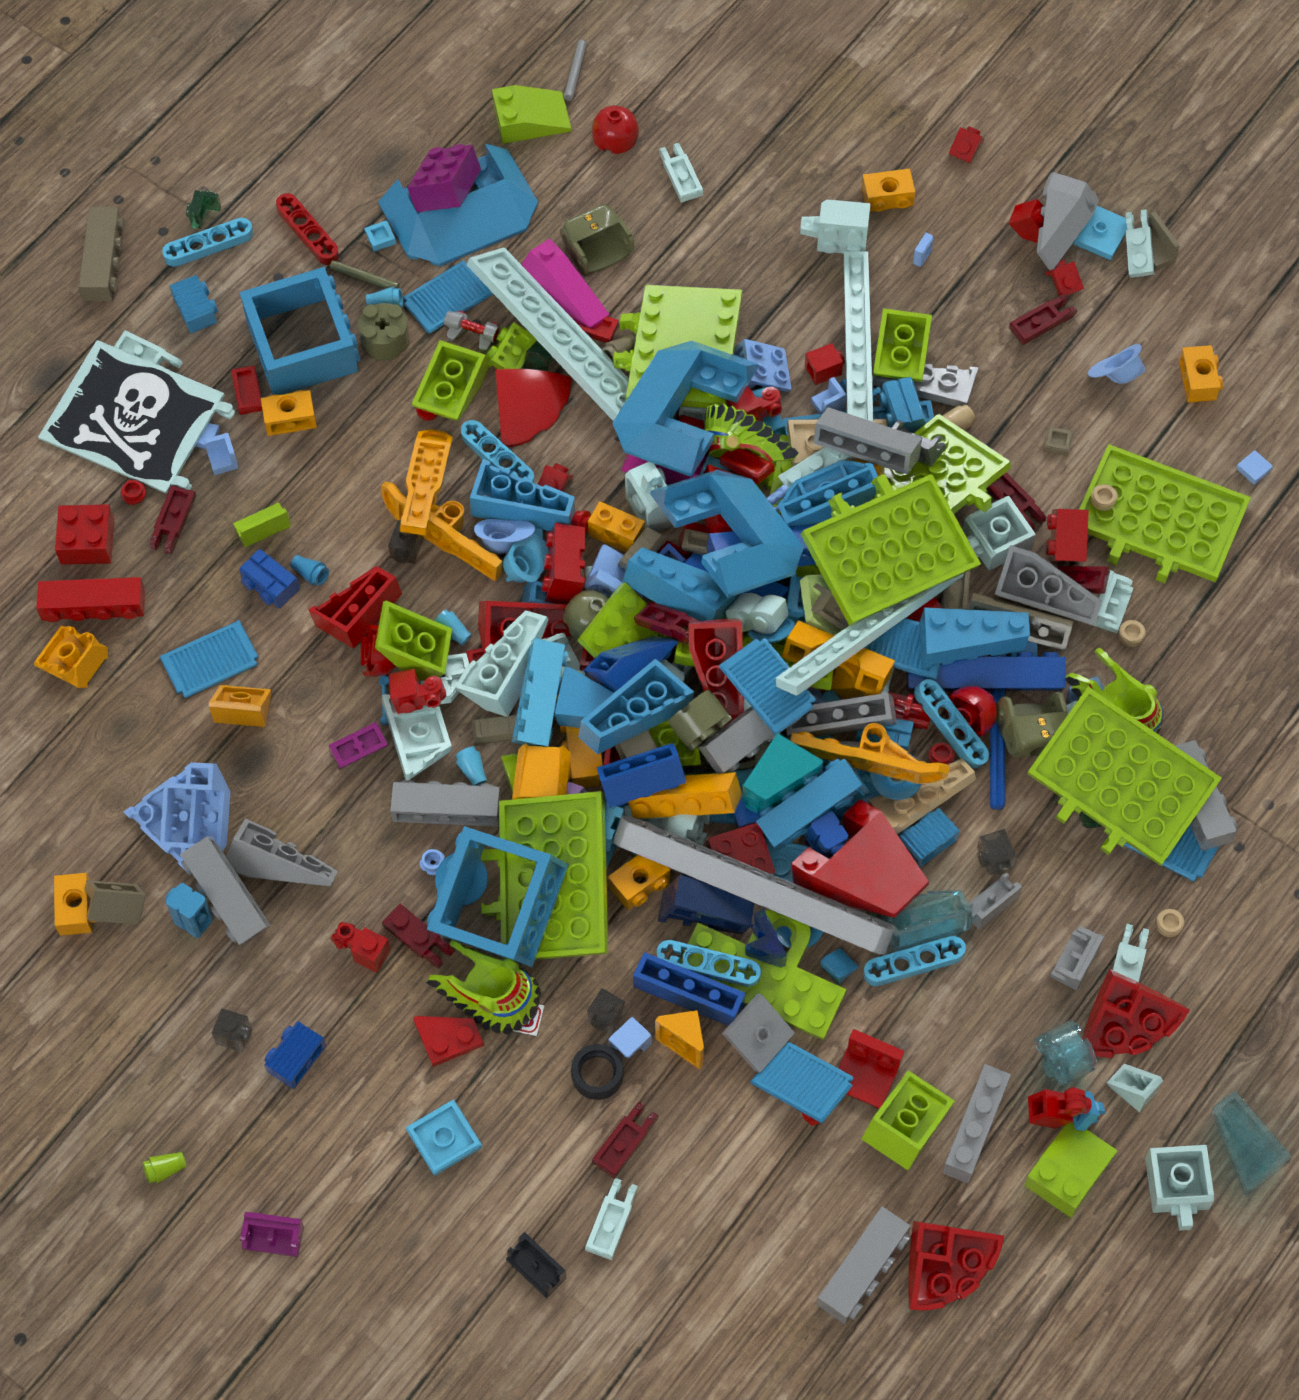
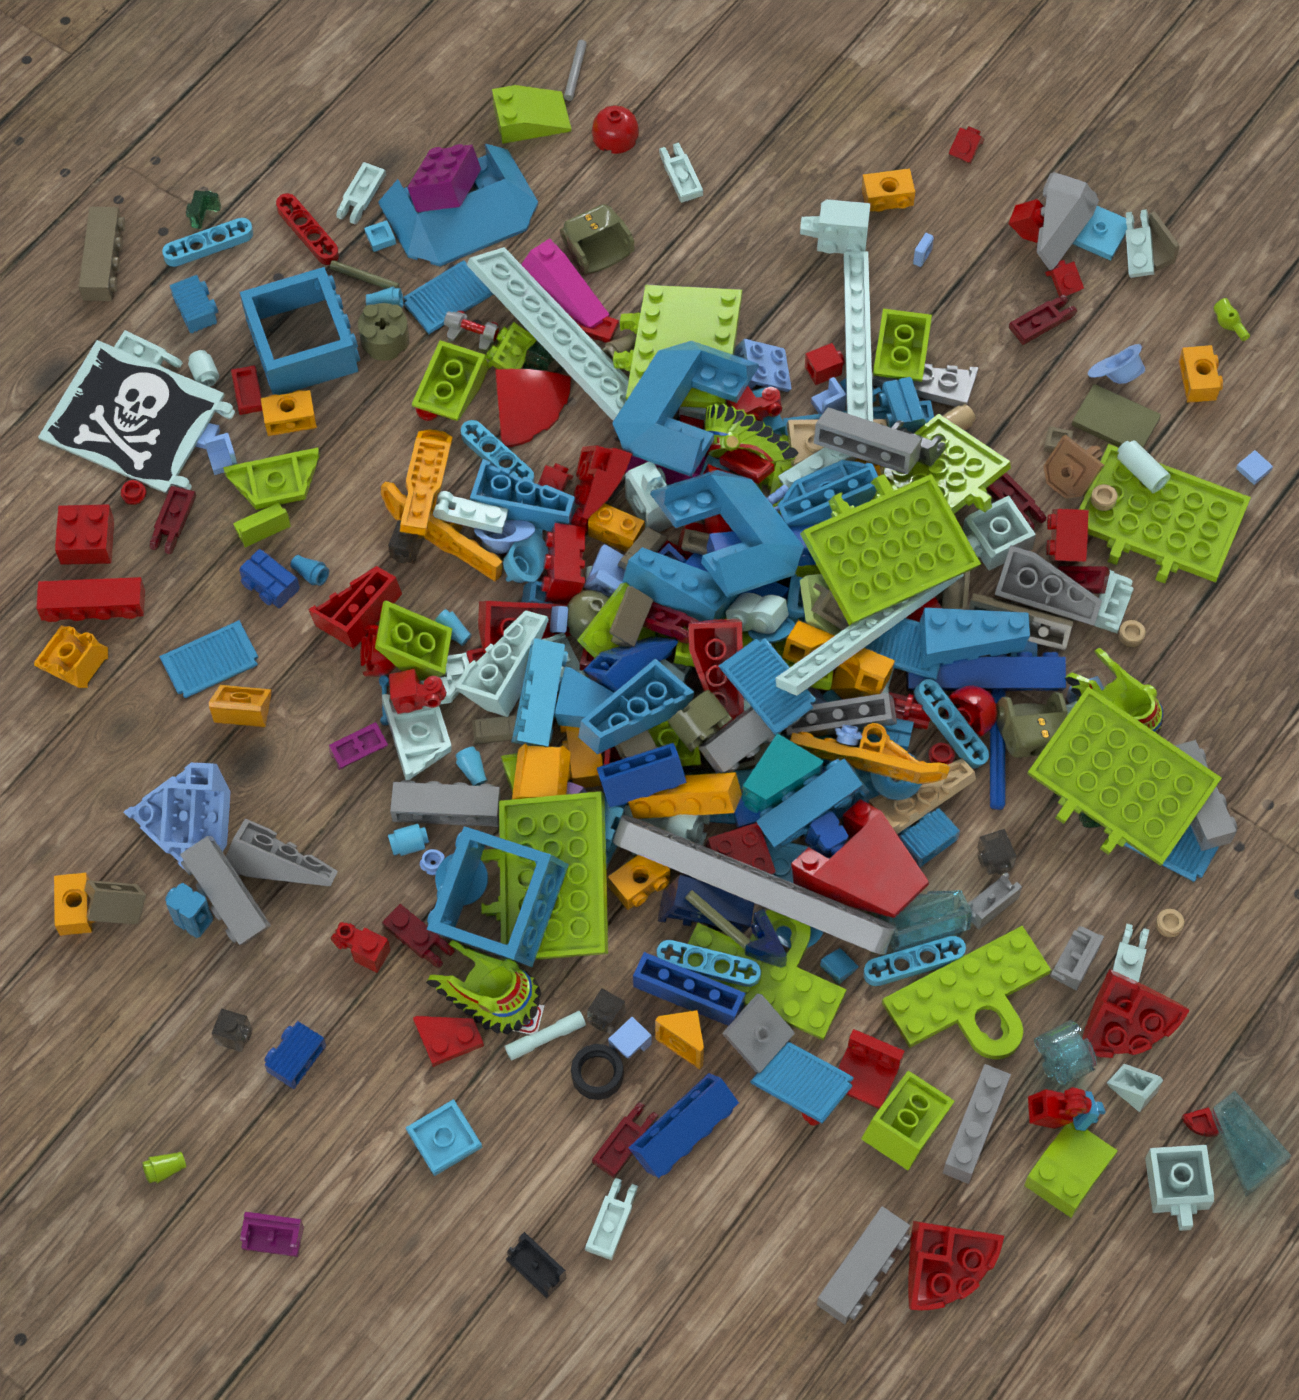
(203, 368): none -> light aqua brick
(275, 478): none -> lime wing
(361, 191): none -> light aqua hinge
(408, 840): none -> medium azure brick
(470, 513): none -> light aqua plate
(558, 619): none -> light blue tile
(560, 1028): none -> light aqua piece
(600, 474): none -> red brick
(630, 617): none -> dark tan panel
(684, 1125): none -> blue brick
(717, 919): none -> olive bar
(848, 735): none -> light blue plate
(965, 988): none -> lime plate
(1071, 468): none -> medium nougat piece
(1115, 418): none -> olive tile
(1143, 465): none -> light aqua brick
(1201, 1122): none -> red tile
(1230, 318): none -> lime piece

